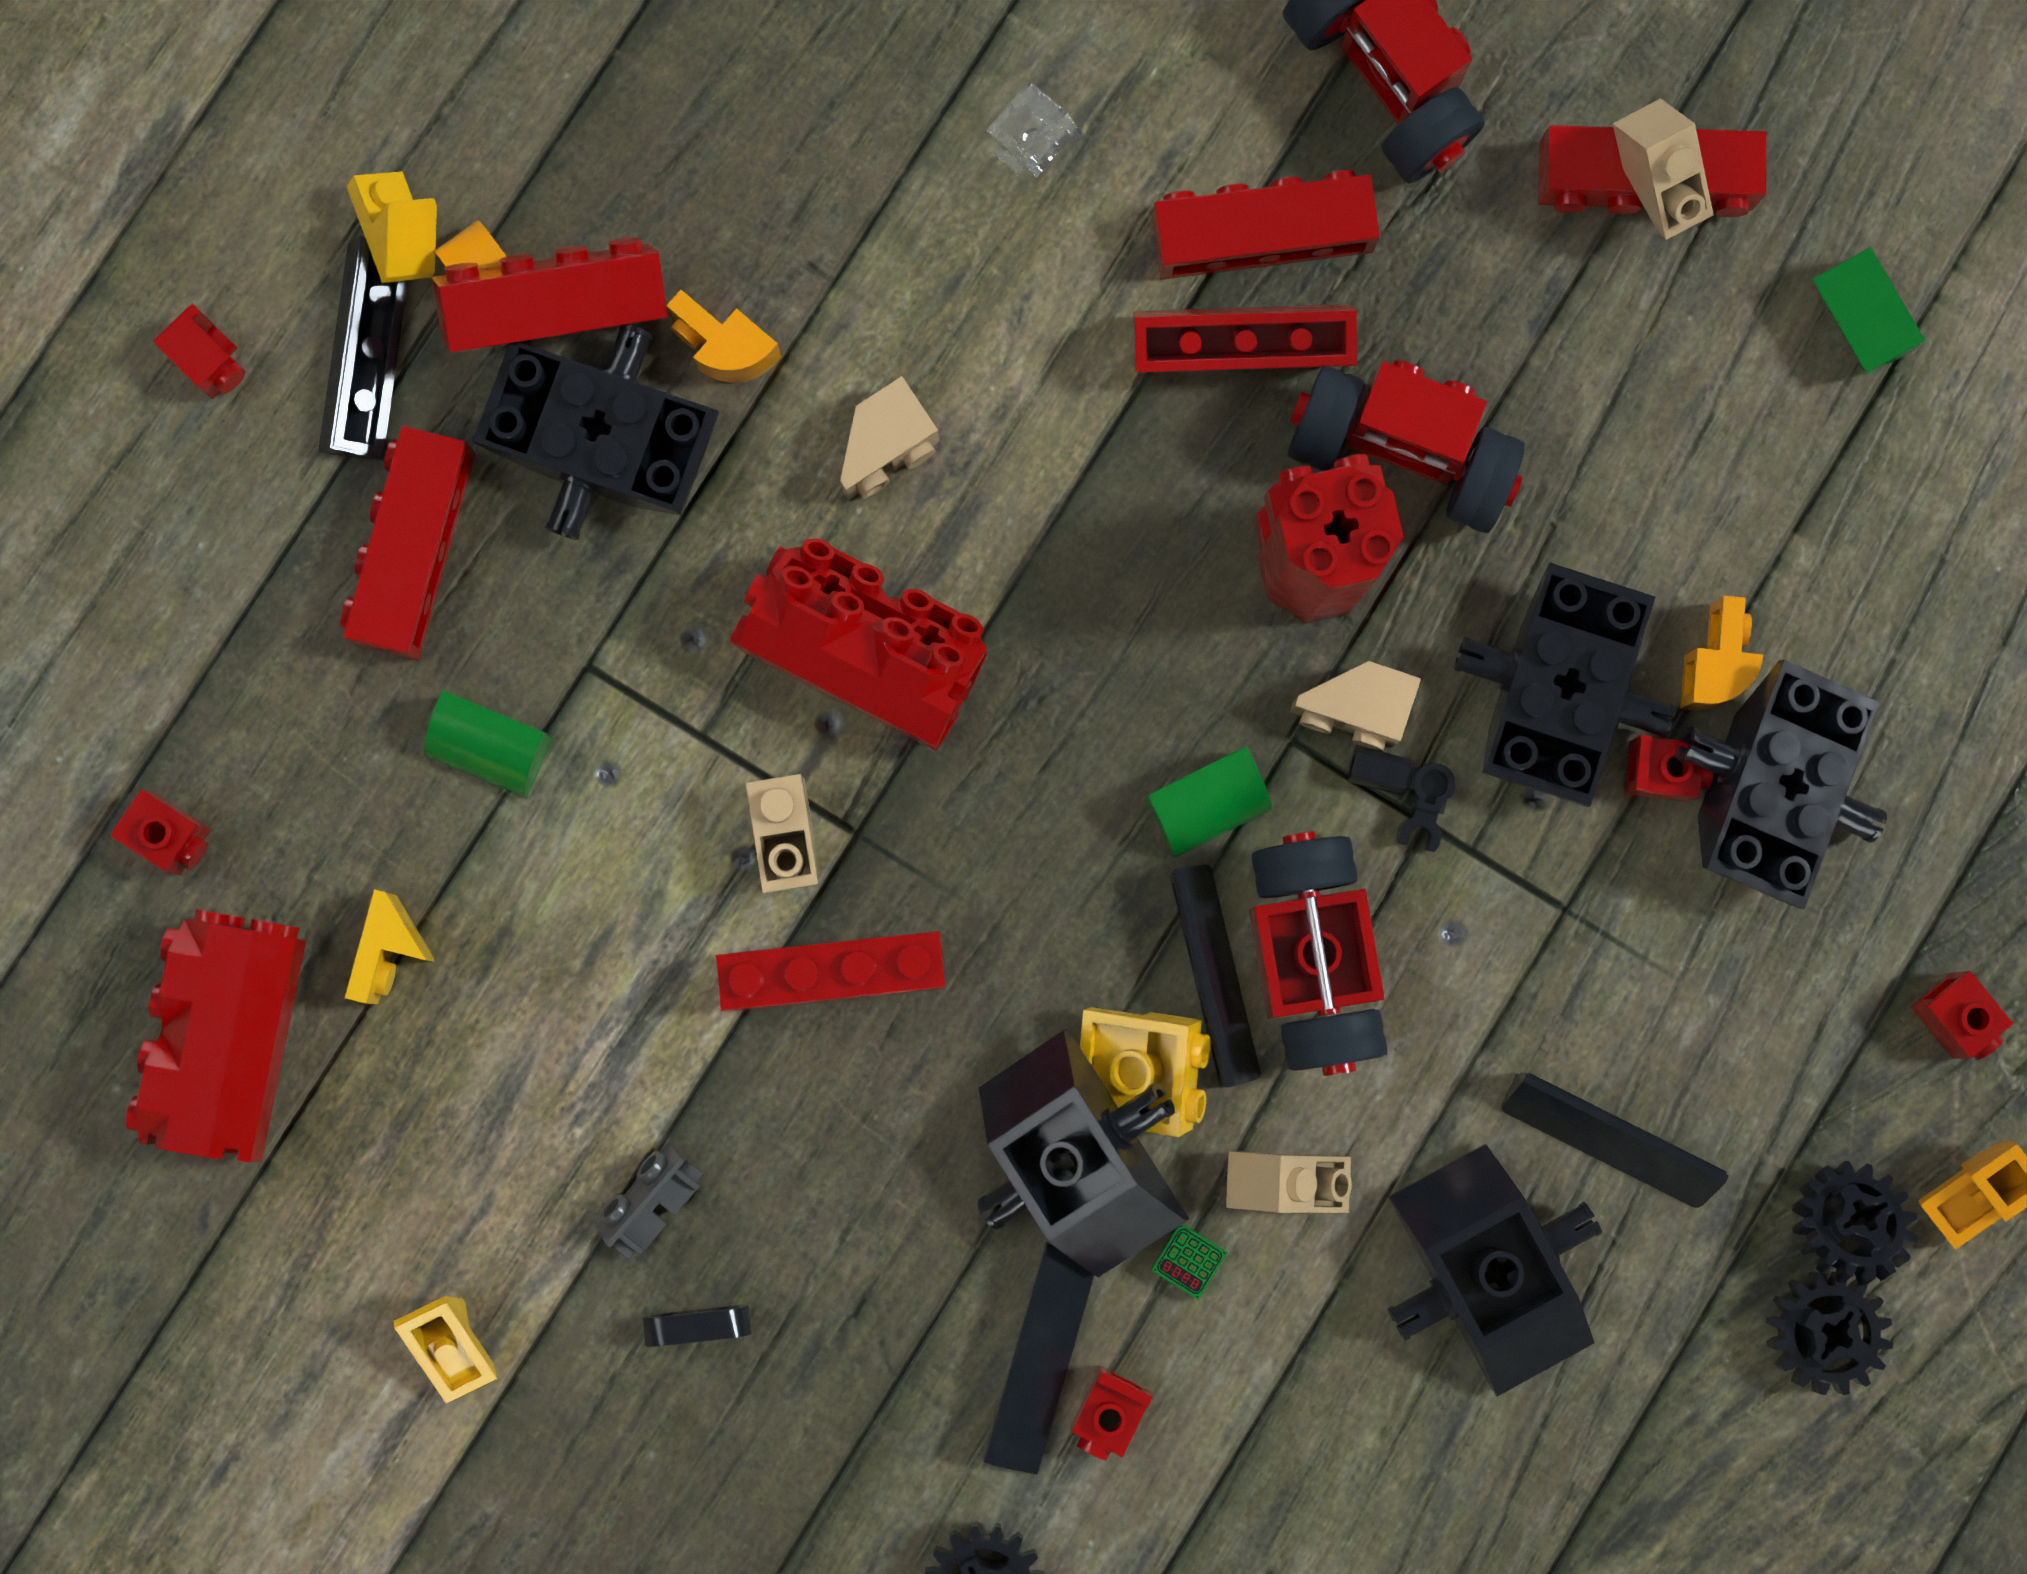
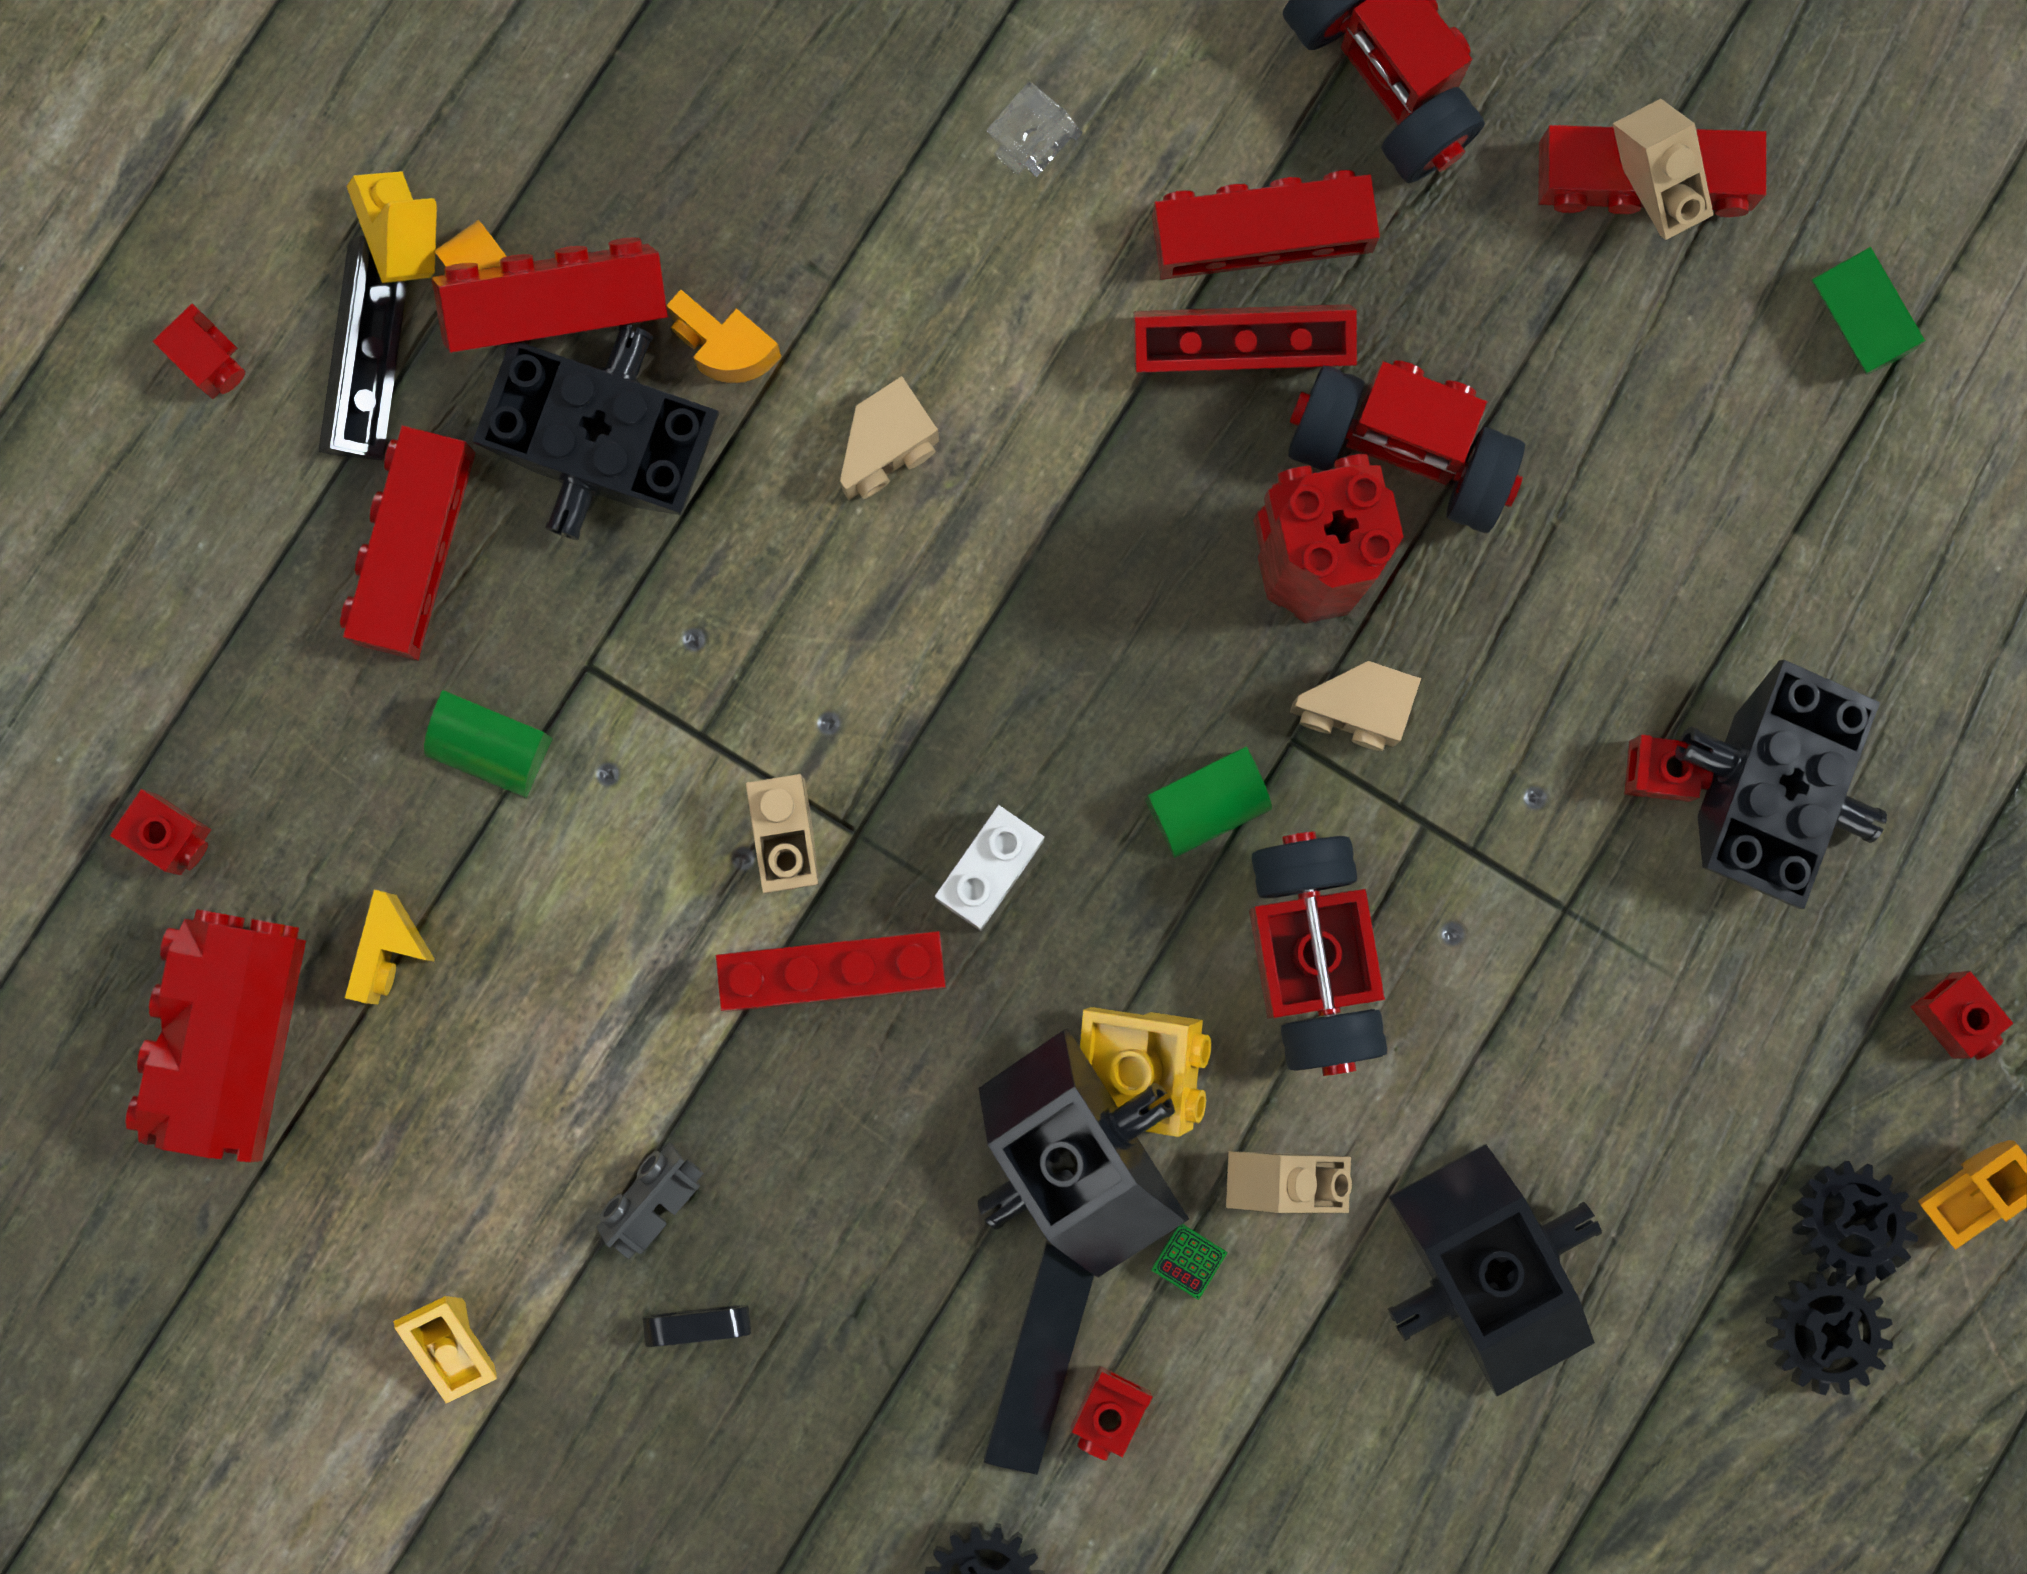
(840, 634): red brick -> none
(989, 868): none -> white brick
(1215, 975): black slope -> none
(1429, 786): black bar -> none
(1592, 639): black slope -> none
(1612, 1140): black slope -> none
(1722, 669): light orange brick -> none

